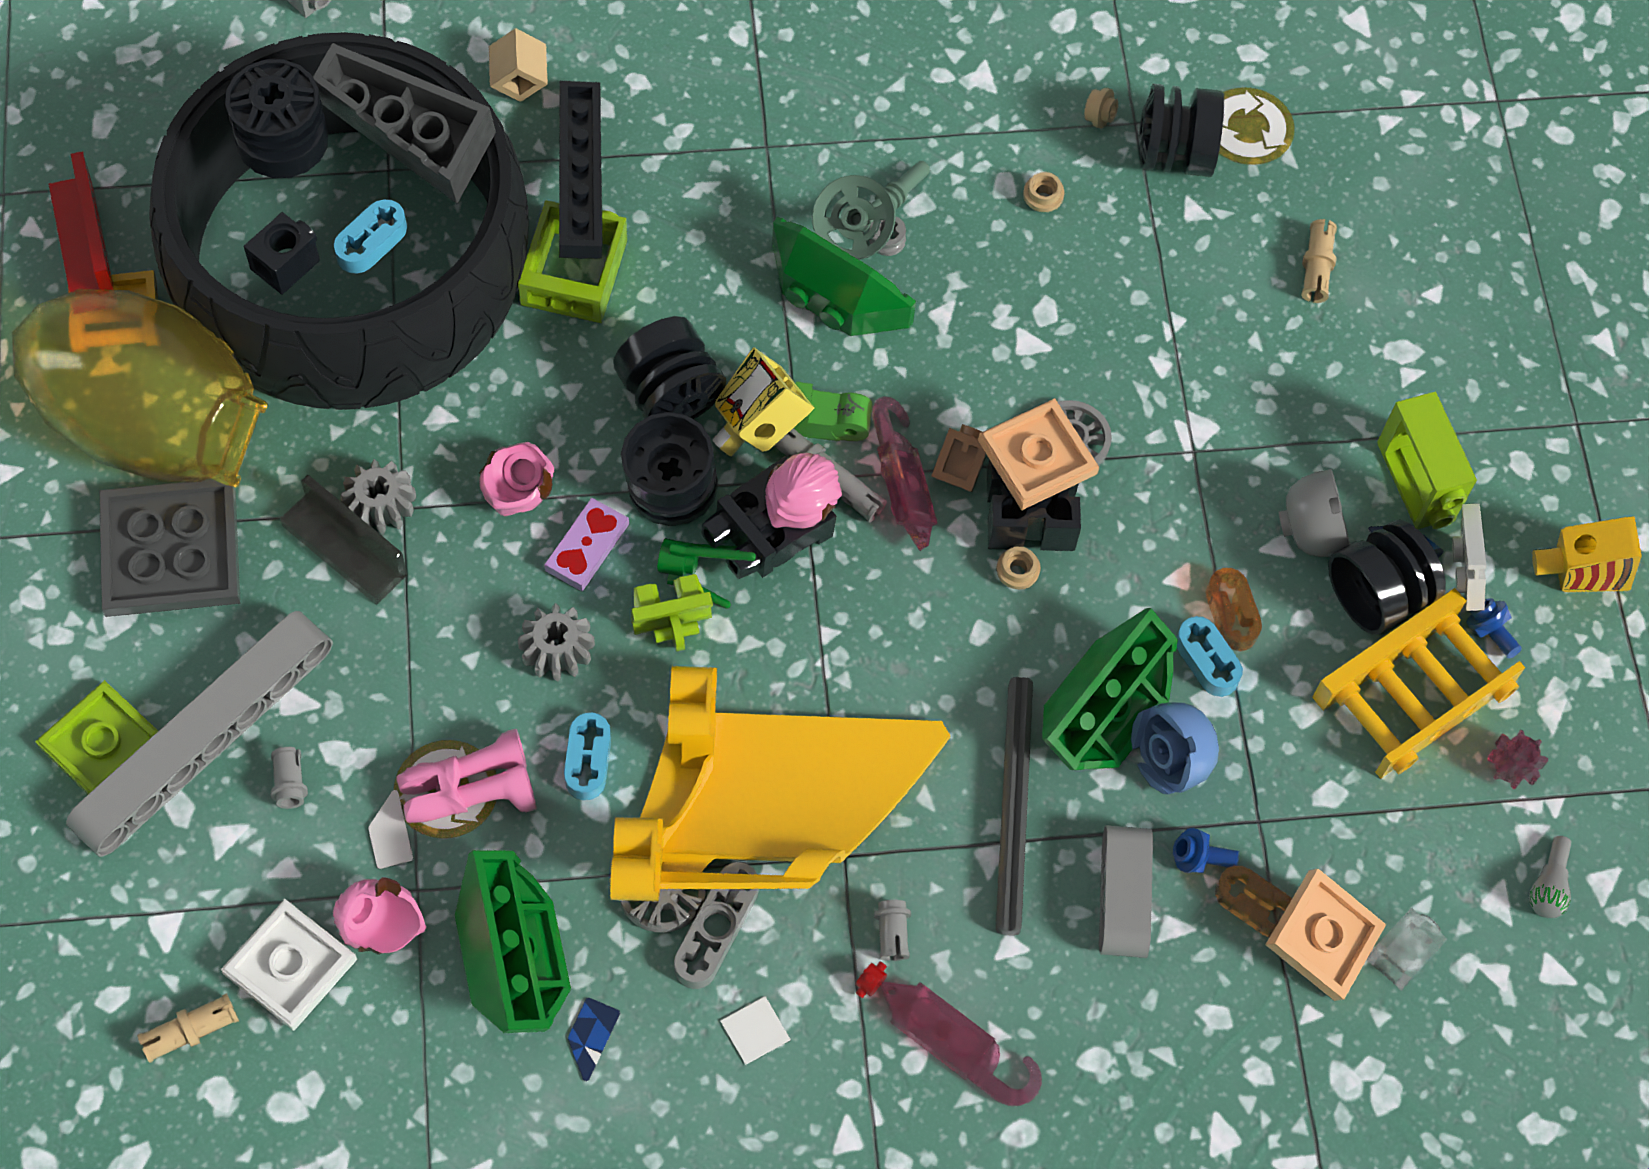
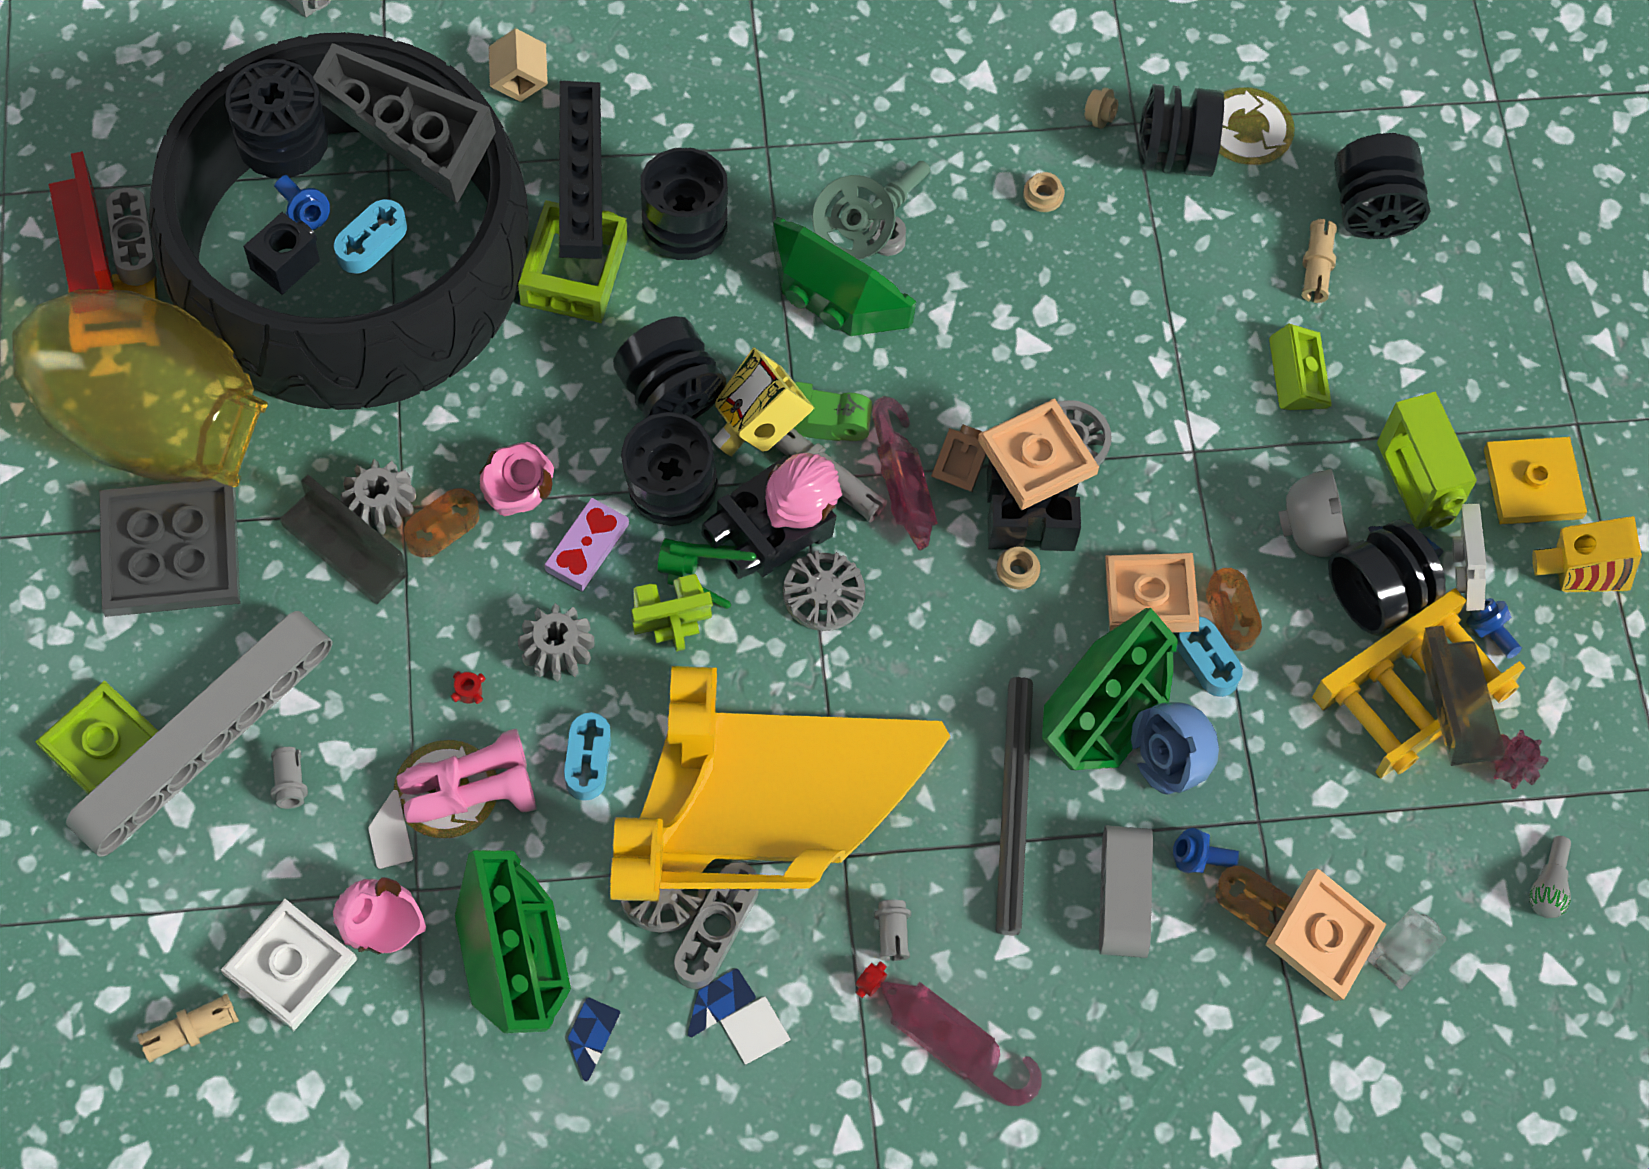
(125, 249): none -> light grey beam
(304, 204): none -> blue plate
(441, 522): none -> clear orange beam
(468, 687): none -> red piece
(684, 203): none -> black wheel
(719, 1000): none -> dark blue sticker
(824, 591): none -> light grey wheel
(1153, 582): none -> light nougat plate
(1299, 369): none -> lime slope
(1382, 186): none -> black wheel
(1461, 699): none -> clear smoke panel
(1535, 480): none -> yellow plate

